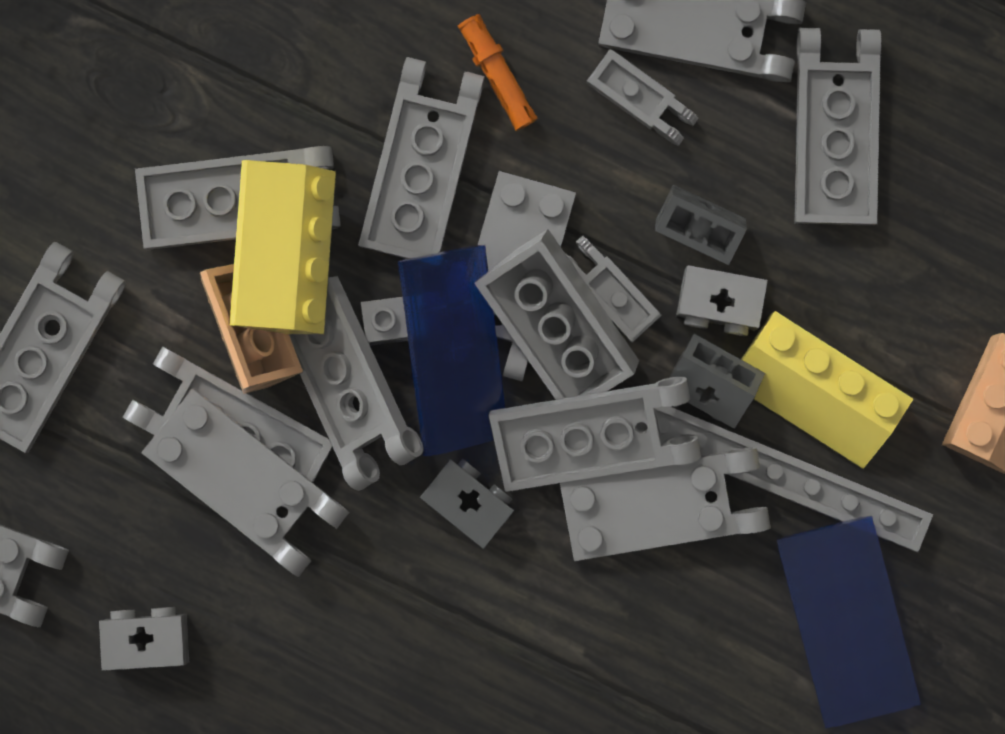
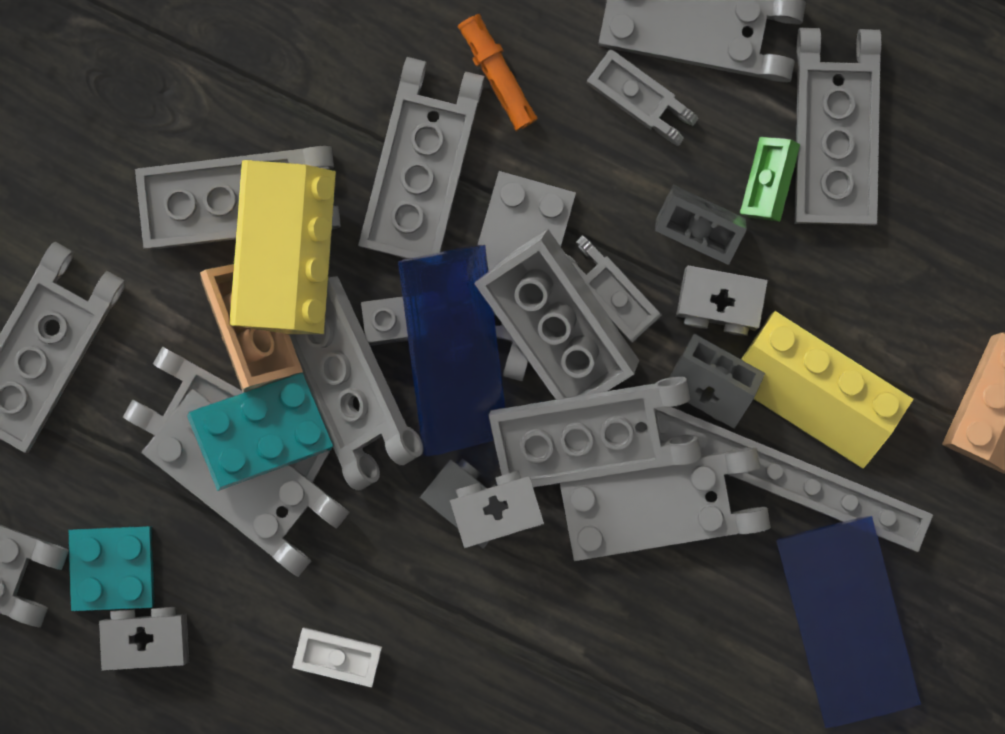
(111, 568): none -> teal plate
(259, 431): none -> teal plate
(337, 657): none -> white plate
(521, 512): none -> light grey brick
(770, 178): none -> bright green plate

